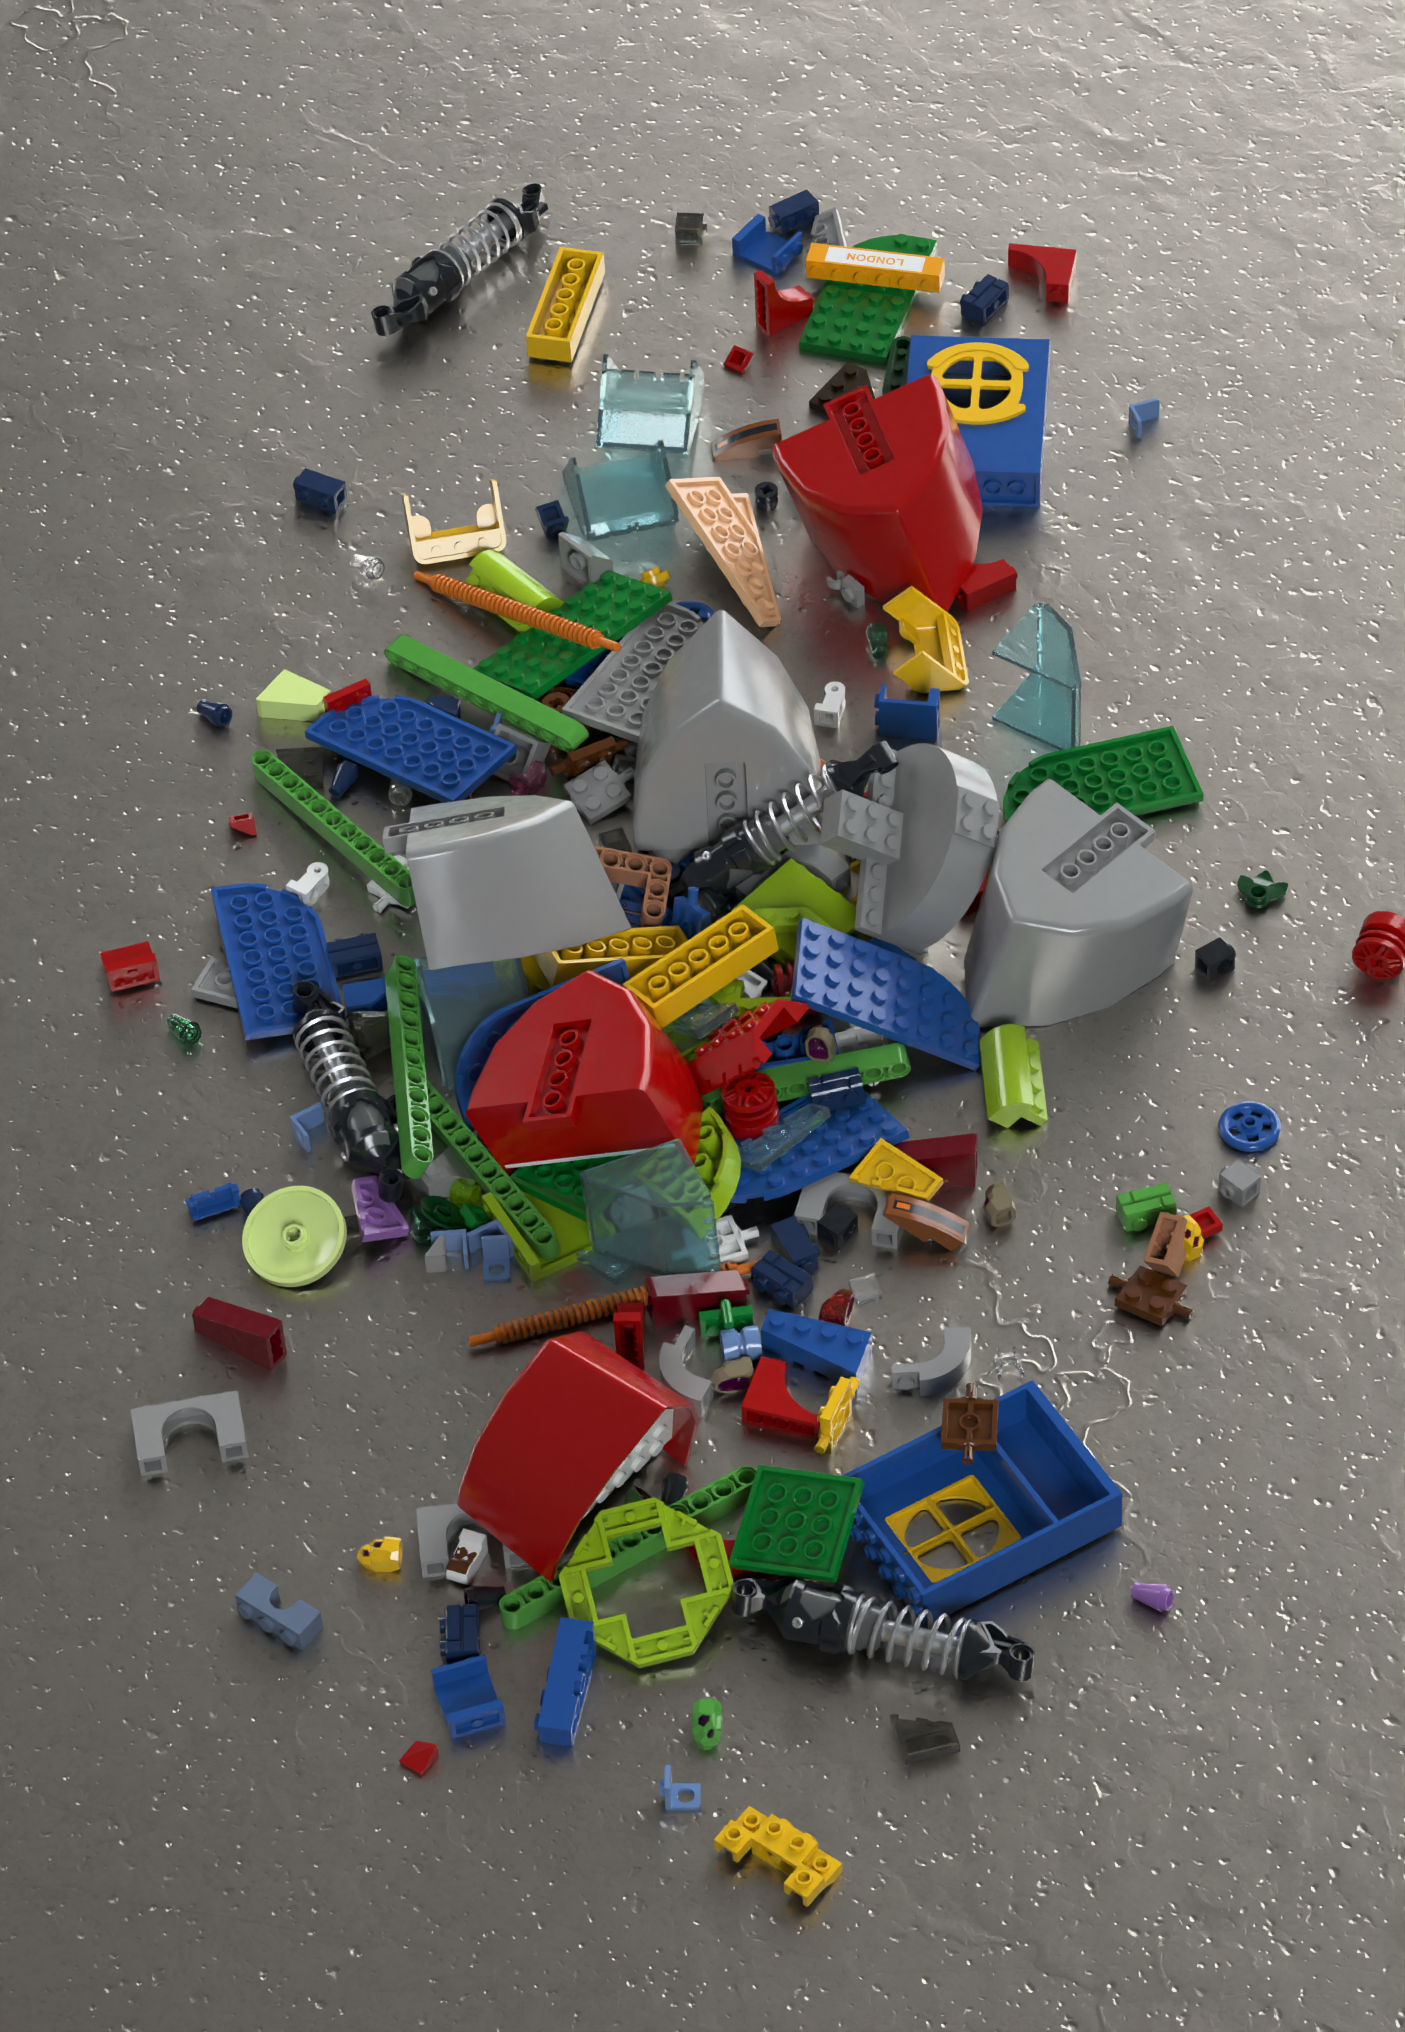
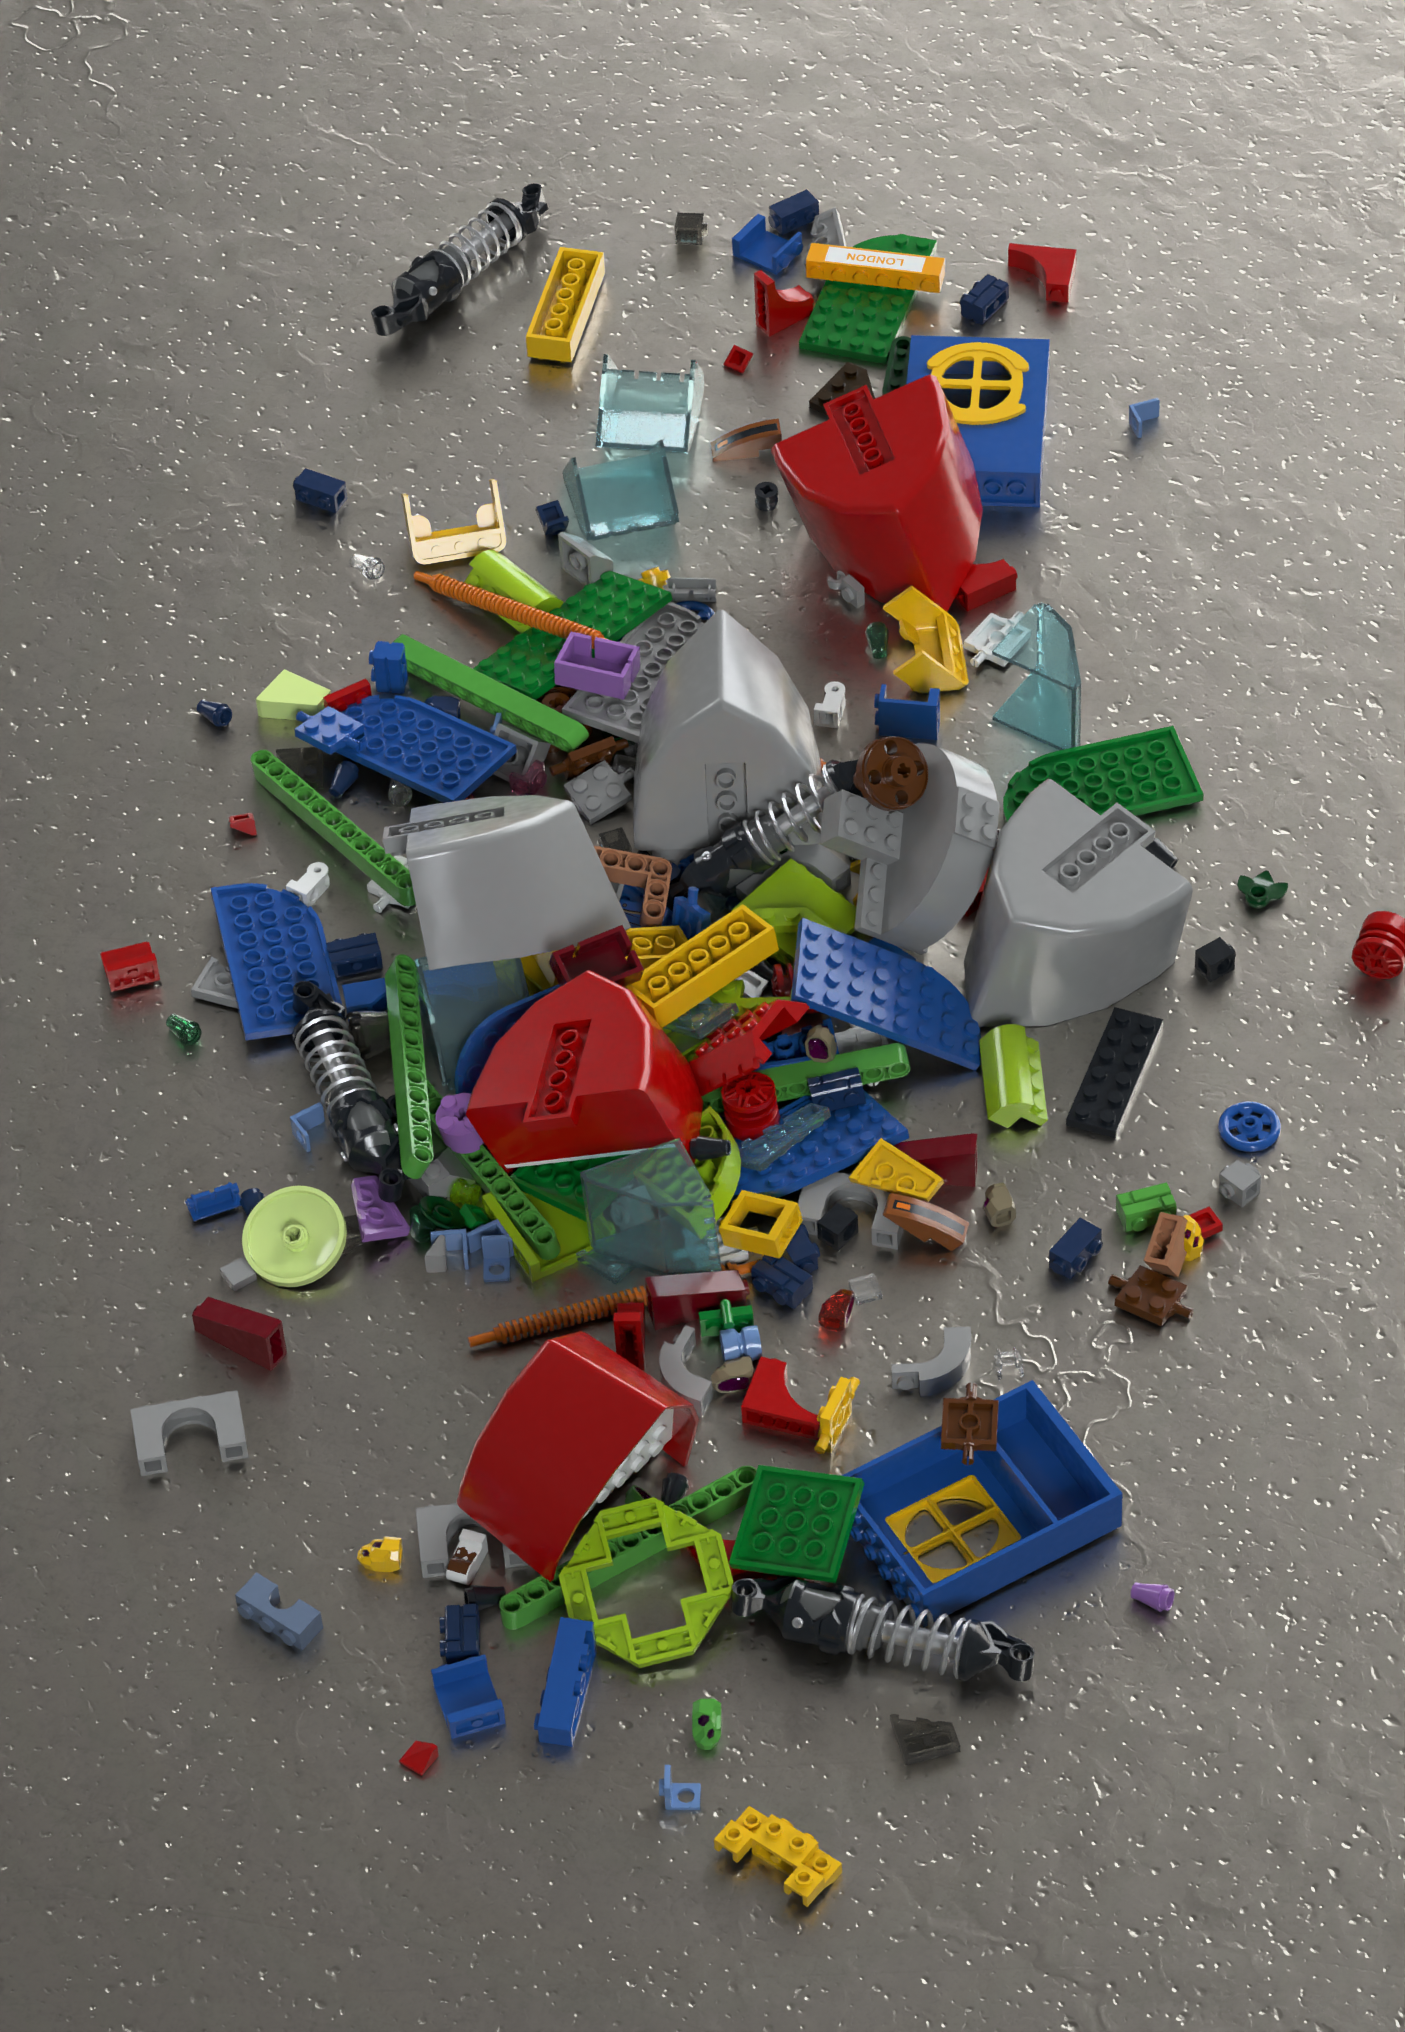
(238, 1274): none -> light grey tile
(329, 730): none -> blue plate
(389, 667): none -> blue brick
(455, 1126): none -> medium lavender brick
(601, 954): none -> dark red piece
(606, 674): none -> medium lavender piece
(692, 589): none -> light grey hinge
(708, 1148): none -> black cone
(732, 538): light nougat wing -> none
(768, 1244): none -> yellow window
(817, 1345): blue wedge -> none
(893, 773): none -> reddish brown piece
(988, 636): none -> white plate
(1075, 1248): none -> dark blue brick
(1114, 1072): none -> black plate
(1161, 851): none -> black cone

